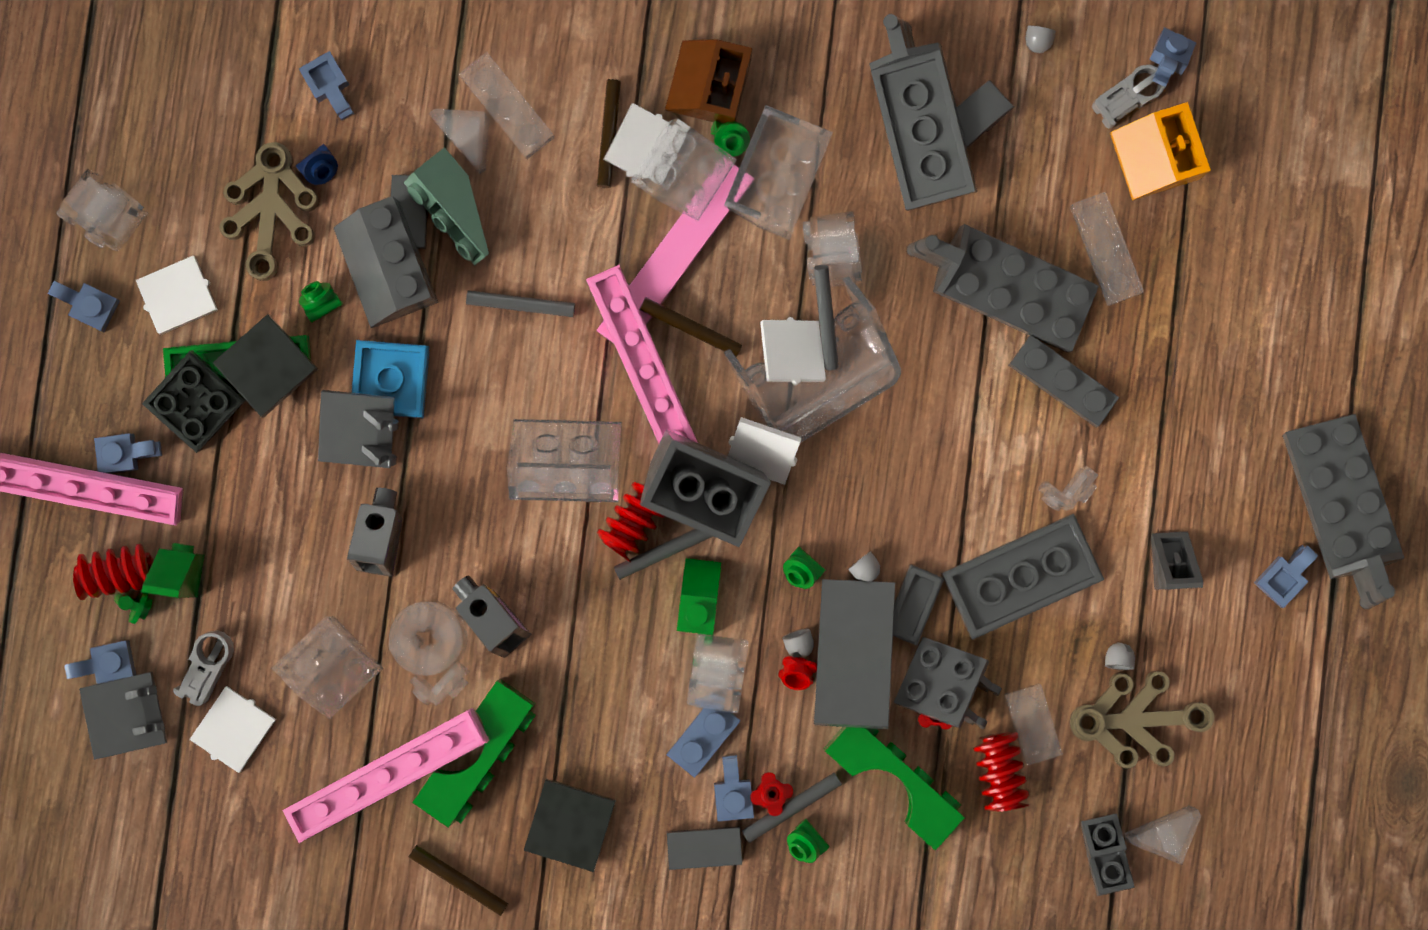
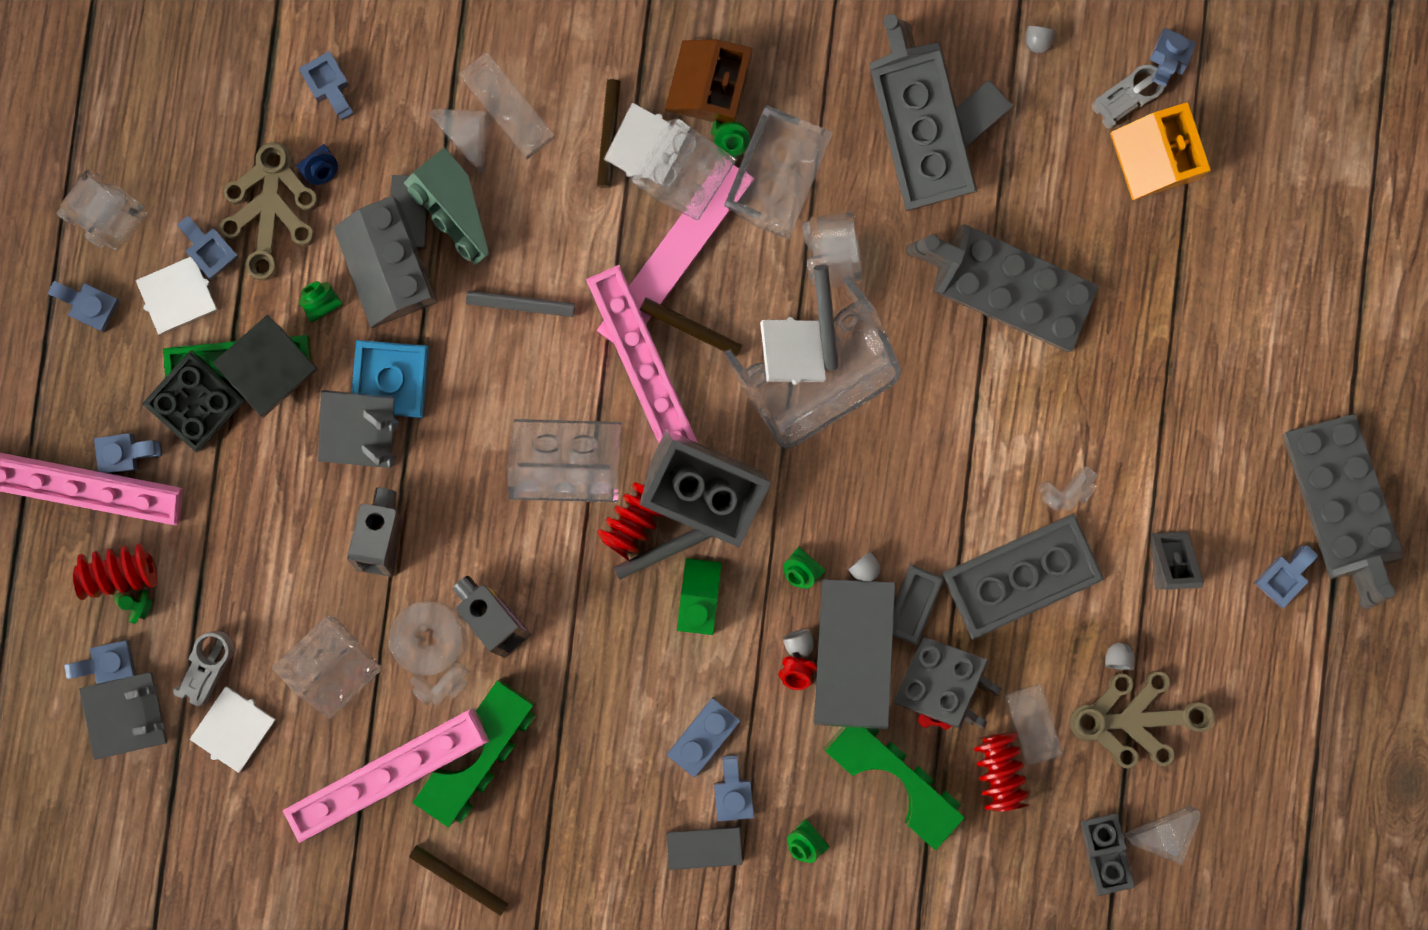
(175, 572): green slope -> none
(208, 249): none -> sand blue plate
(569, 825): pearl dark grey tile -> none
(717, 673): clear brick -> none
(761, 797): red plate -> none
(764, 449): white piece -> none
(792, 807): dark grey bar -> none
(1063, 381): dark grey plate -> none
(1106, 249): clear plate -> none

